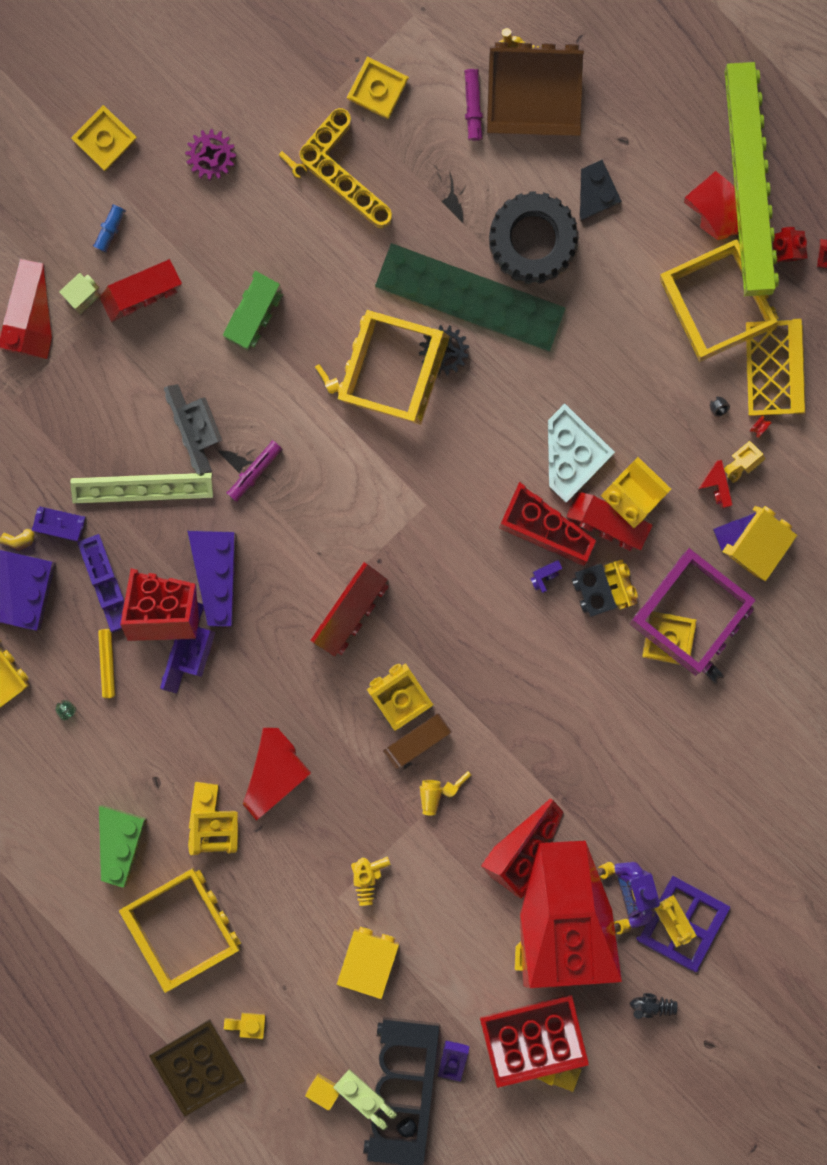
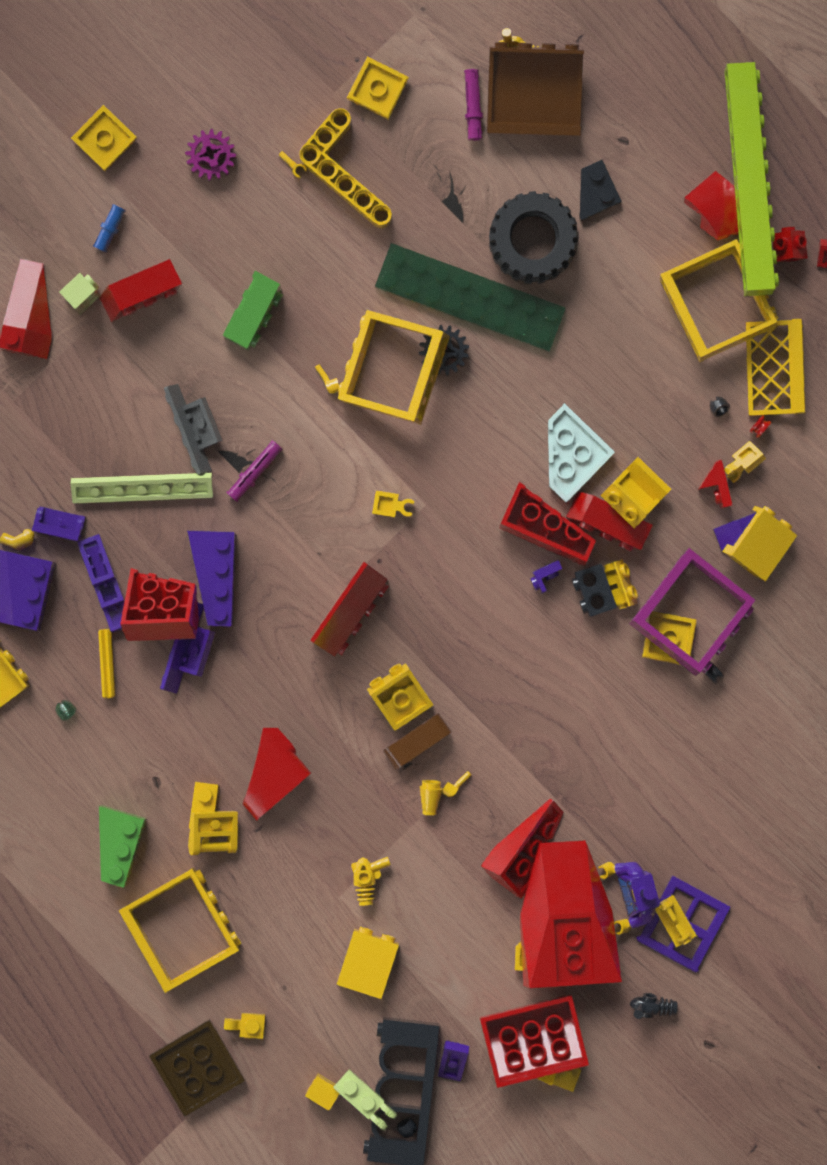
(387, 504): none -> yellow plate

